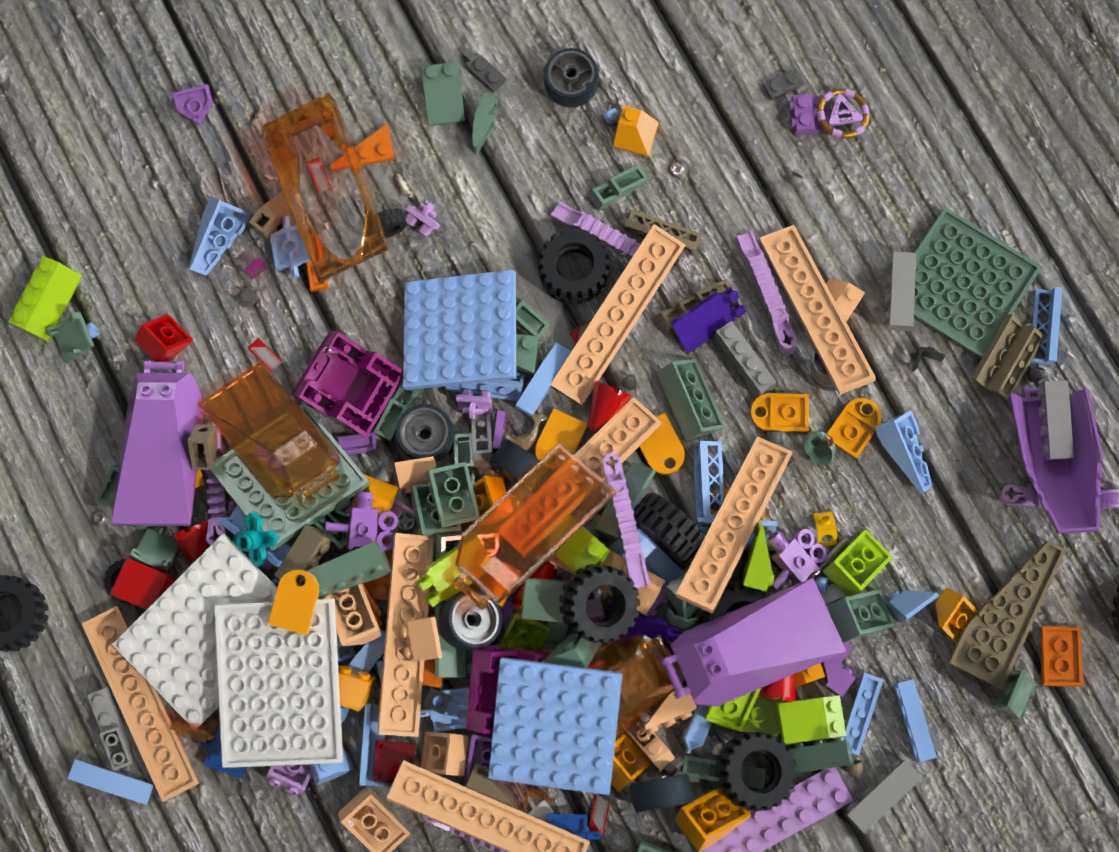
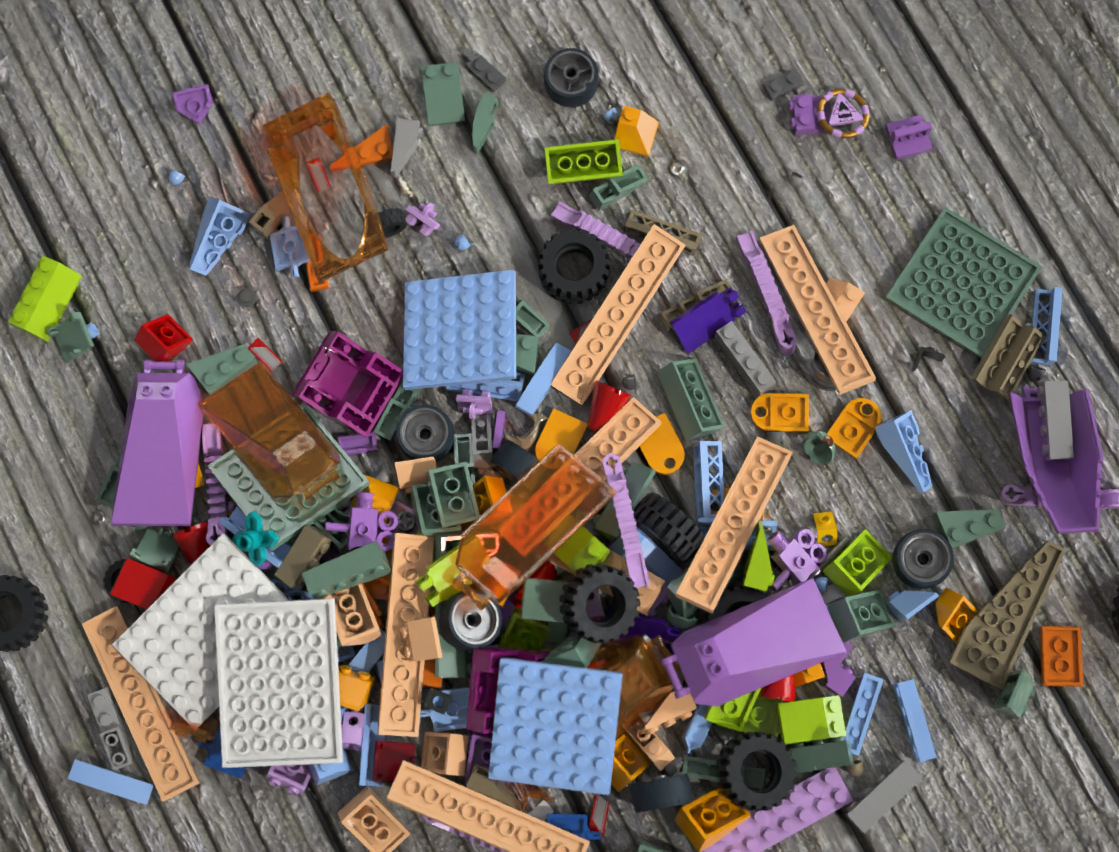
(175, 177): none -> light blue hinge
(203, 439): dark tan torso -> none
(222, 367): none -> sand green wedge
(255, 268): magenta tile -> none
(294, 603): light orange tile -> none
(353, 735): none -> lavender torso
(405, 143): none -> light grey slope
(462, 242): none -> light blue hinge
(583, 162): none -> lime slope
(901, 291): light grey brick -> none
(909, 137): none -> medium lavender bracket
(936, 551): none -> flat silver wheel
(968, 525): none -> sand green wedge

